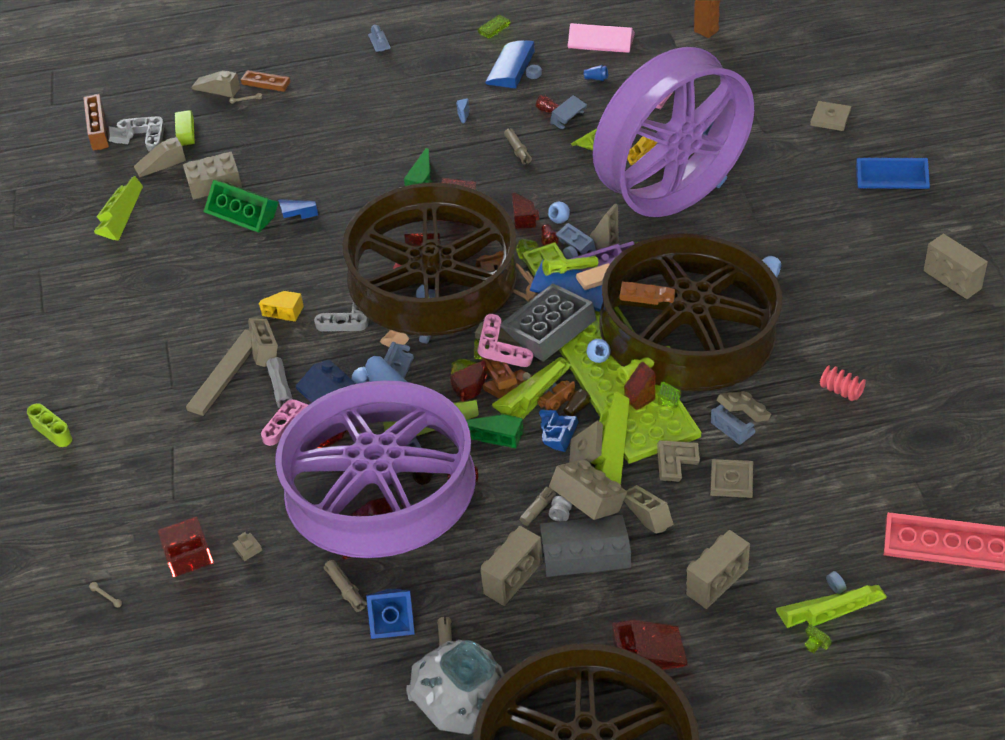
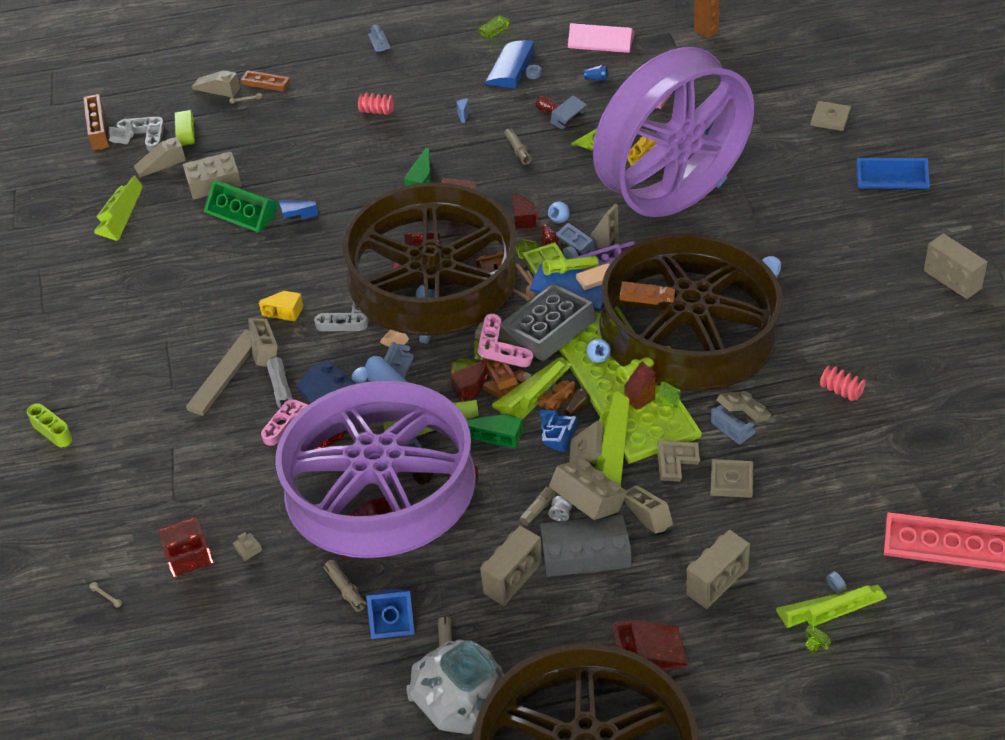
(375, 105): none -> coral piece

